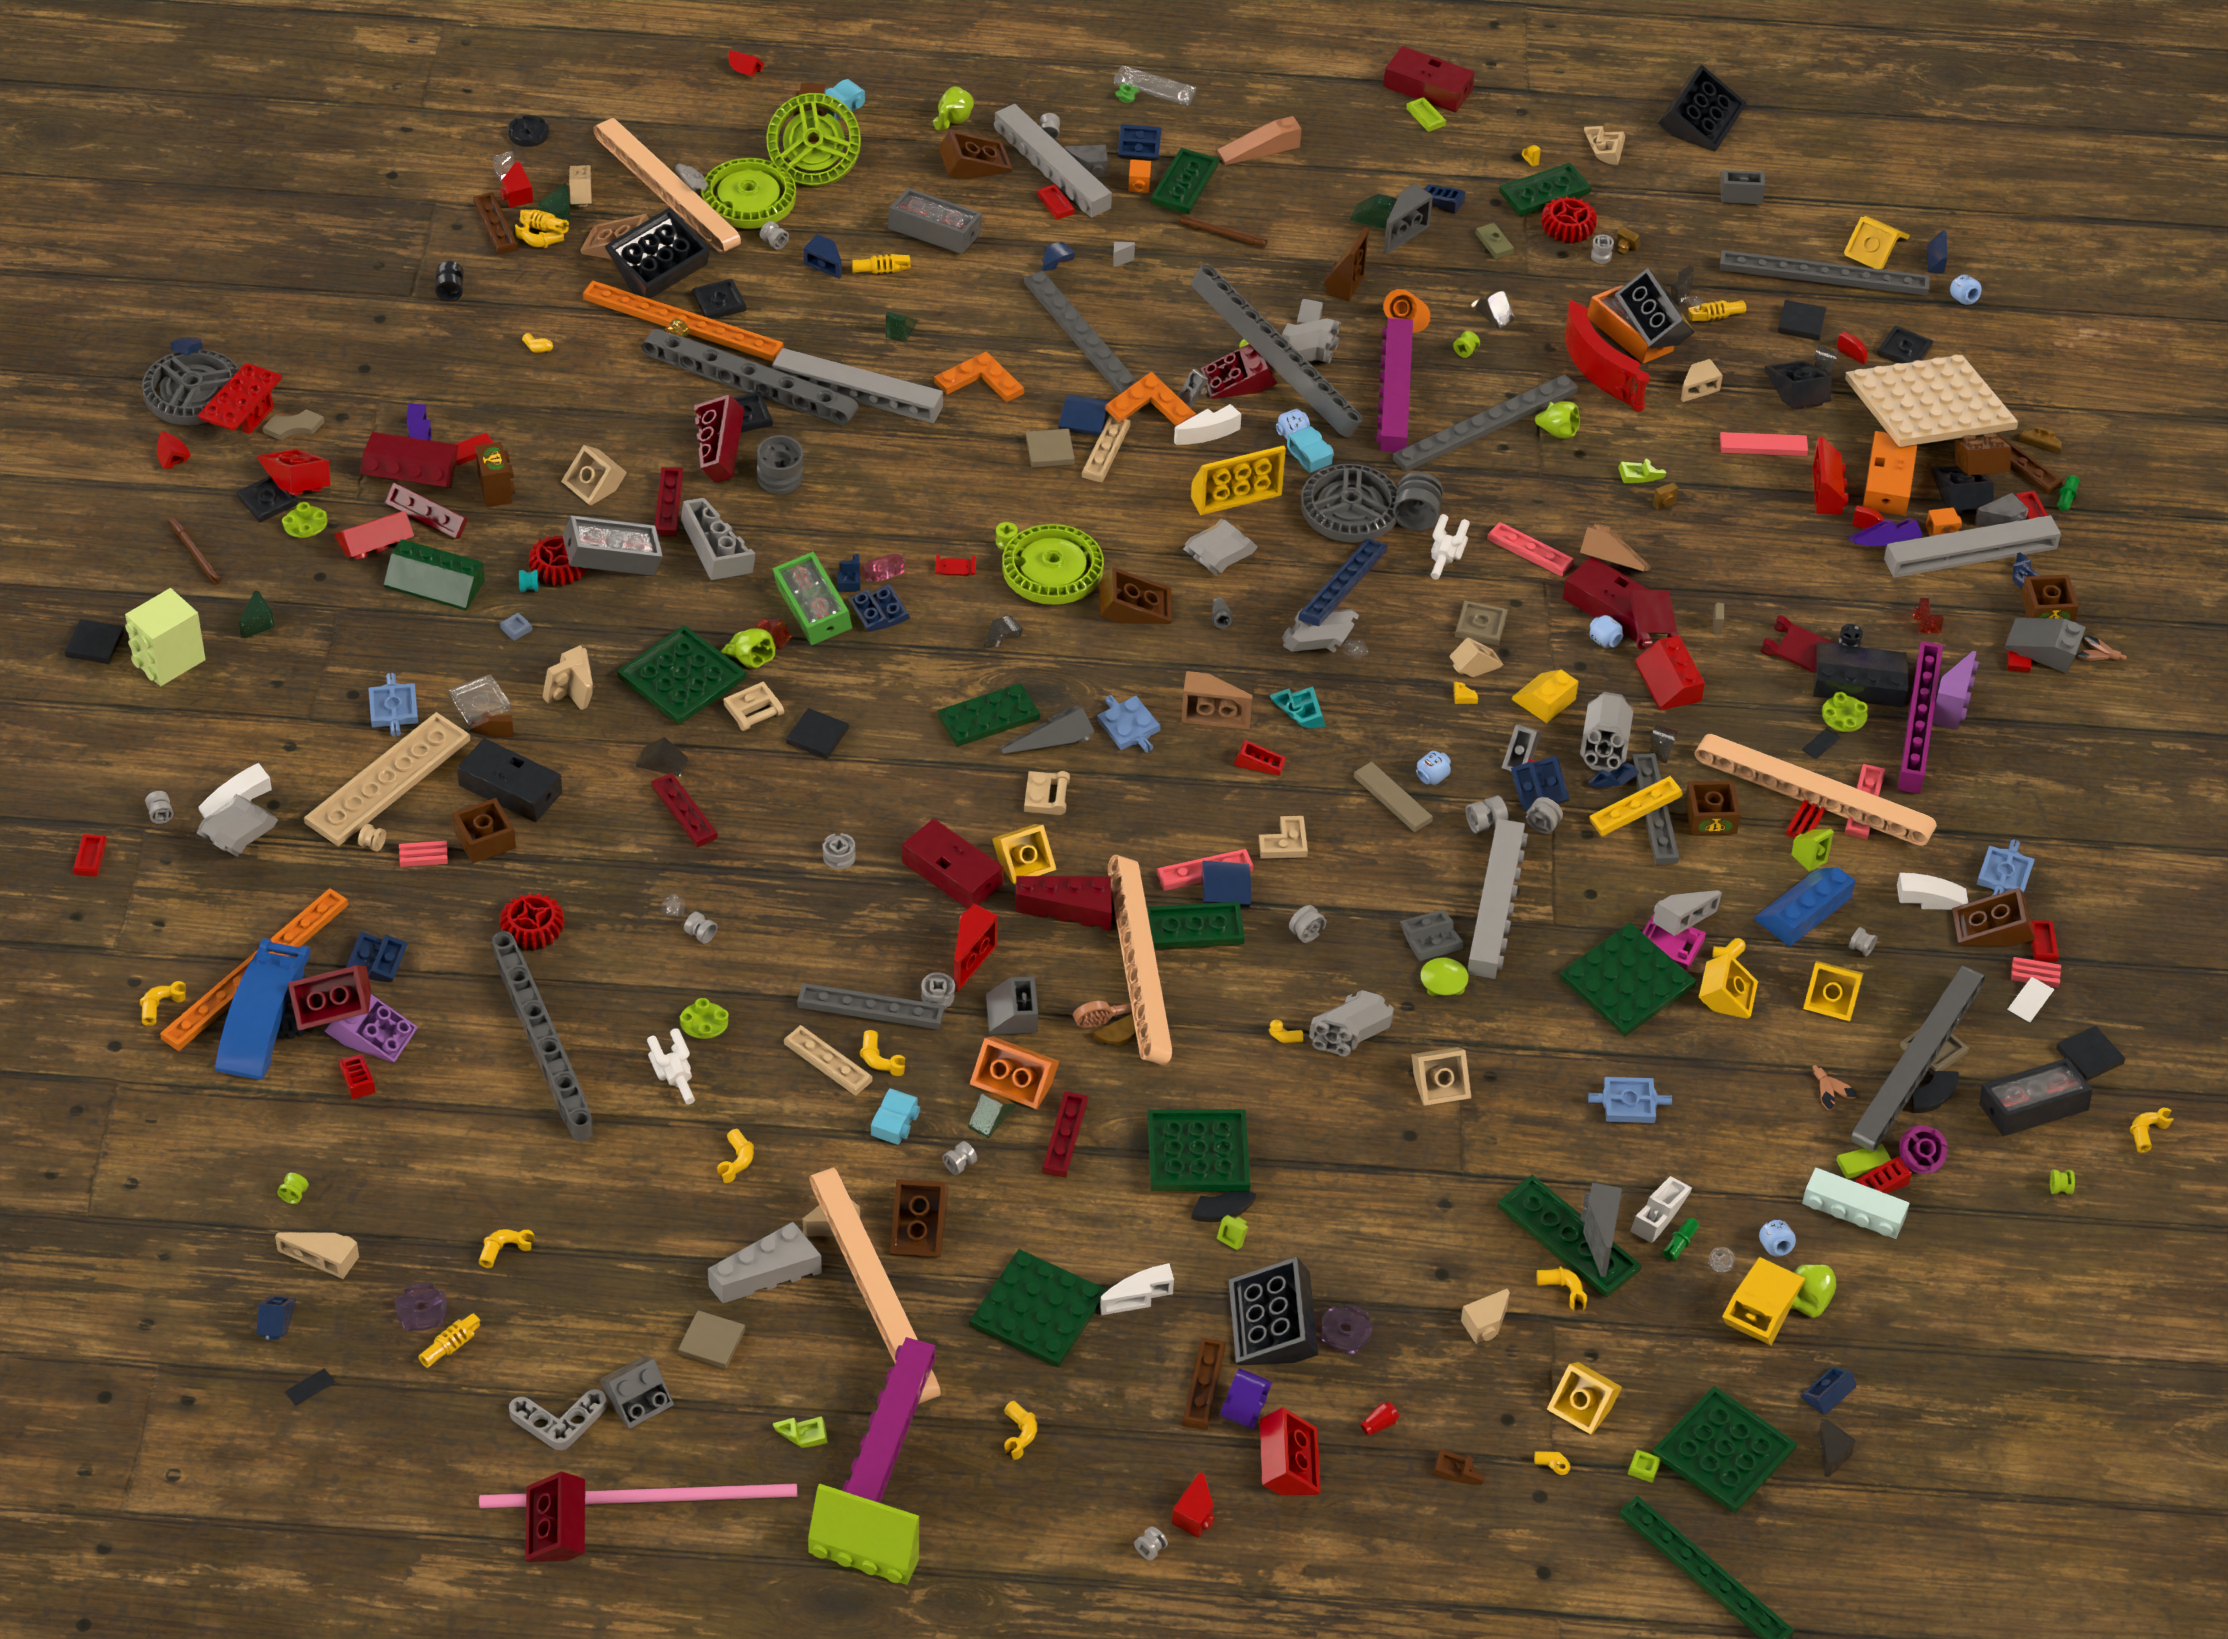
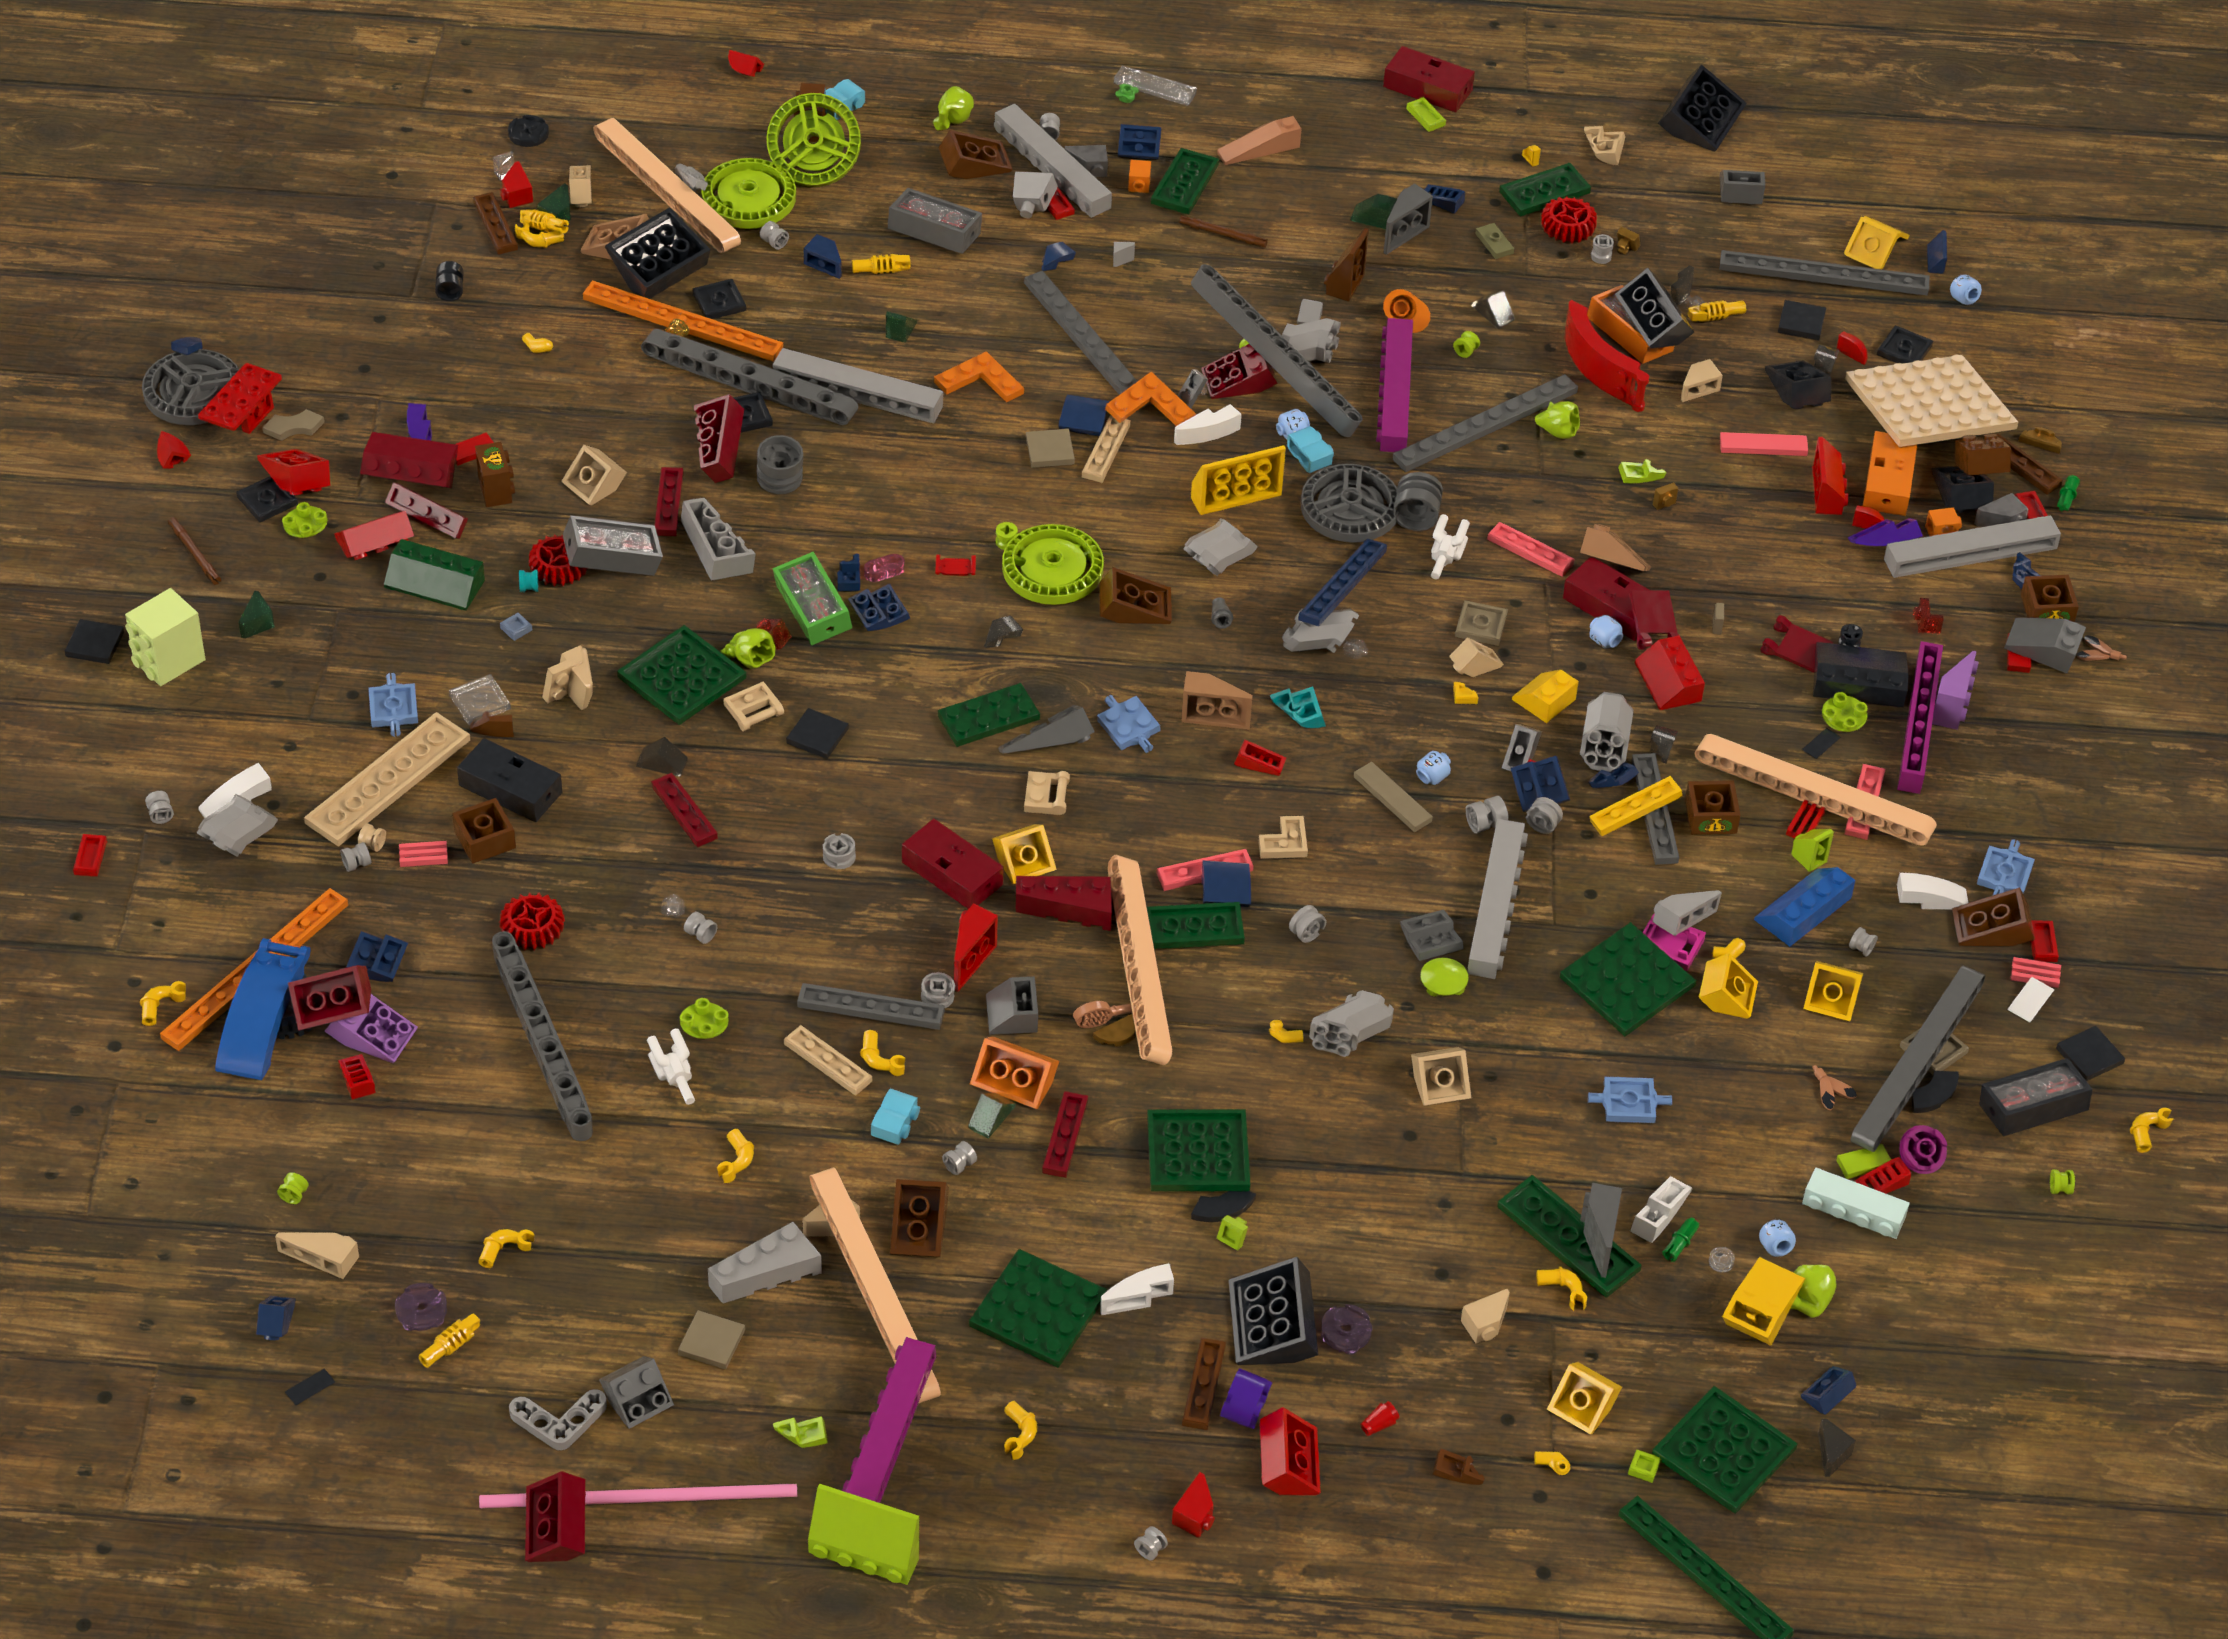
(355, 856): none -> light grey wheel
(1033, 192): none -> light grey torso

